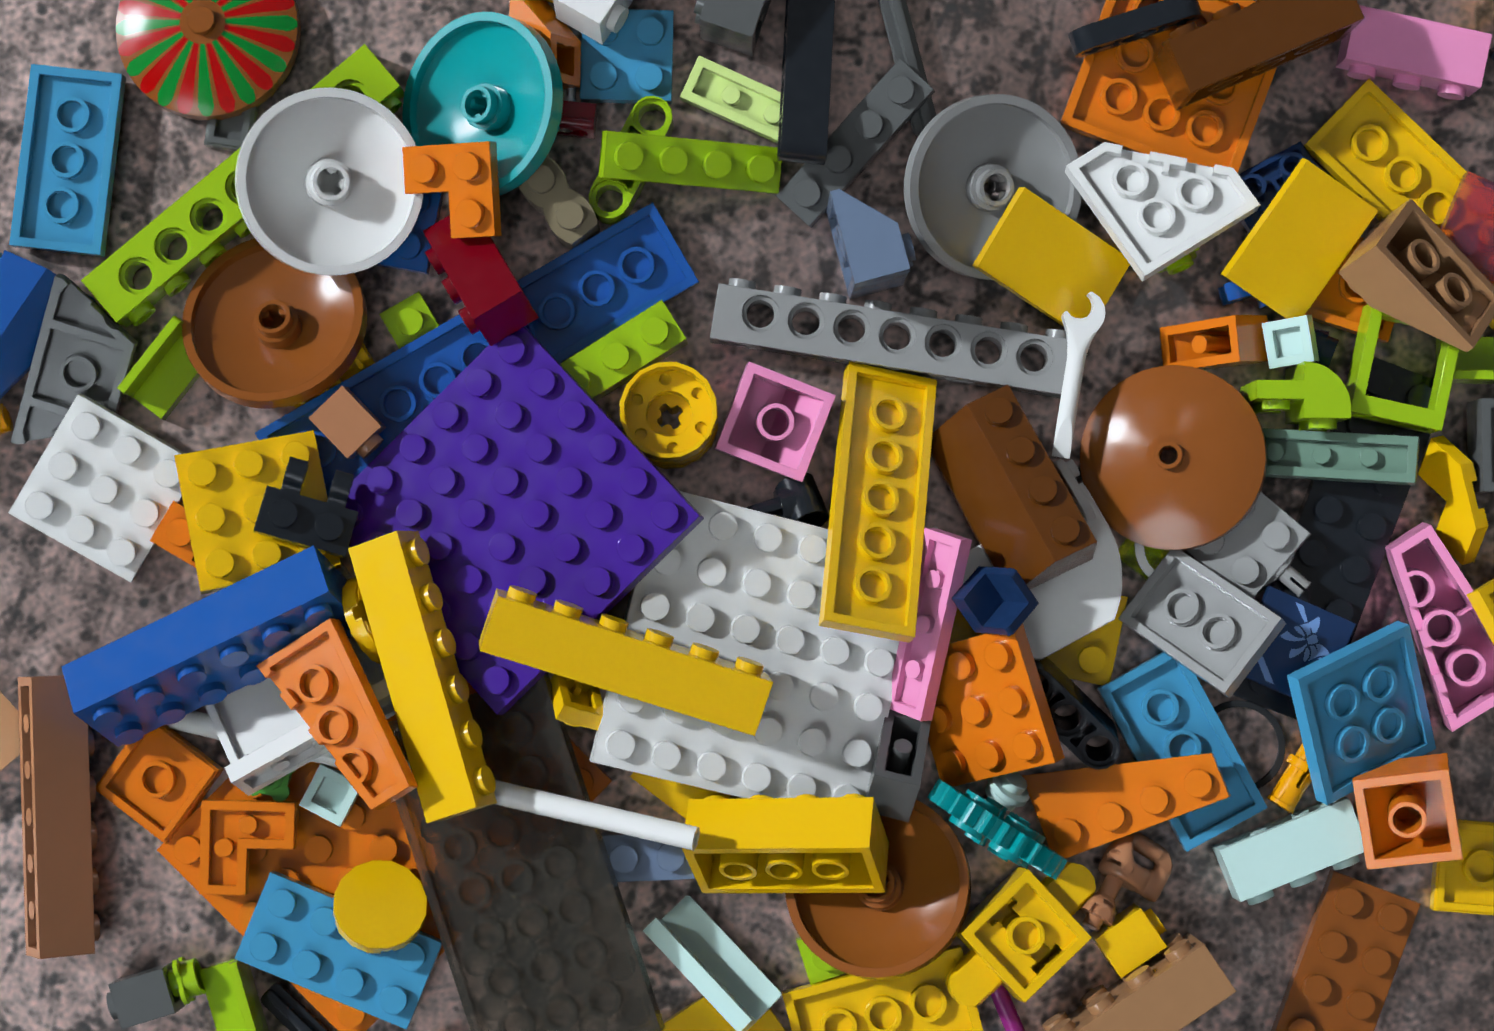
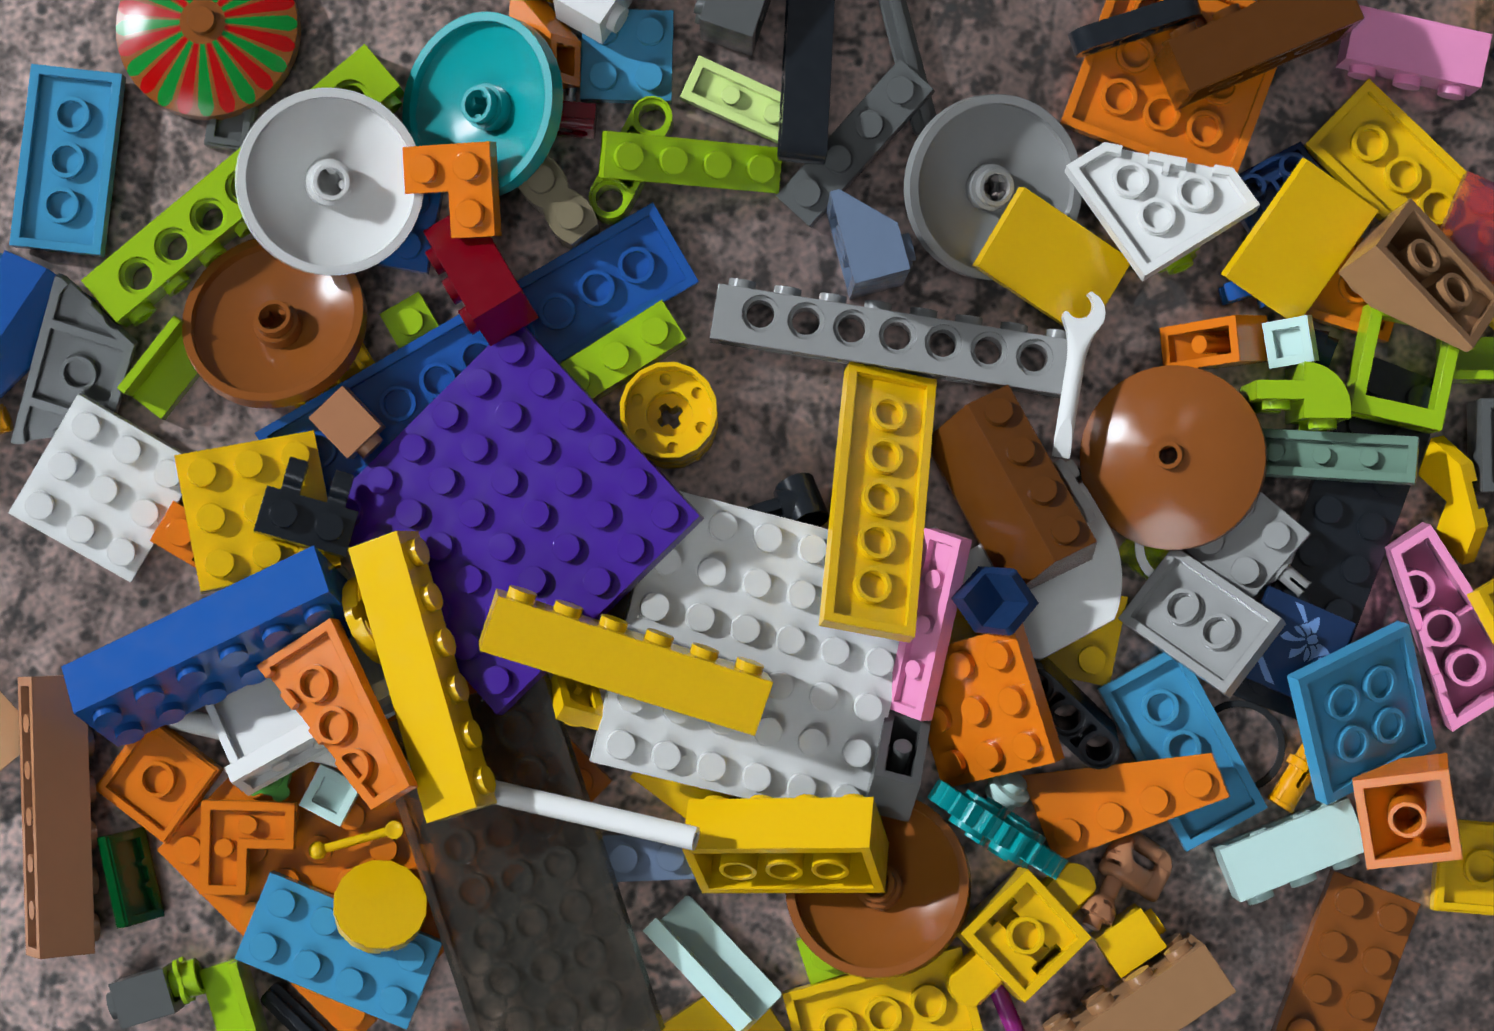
(130, 877): none -> dark green plate
(393, 830): none -> yellow hinge
(774, 422): bright pink slope -> none

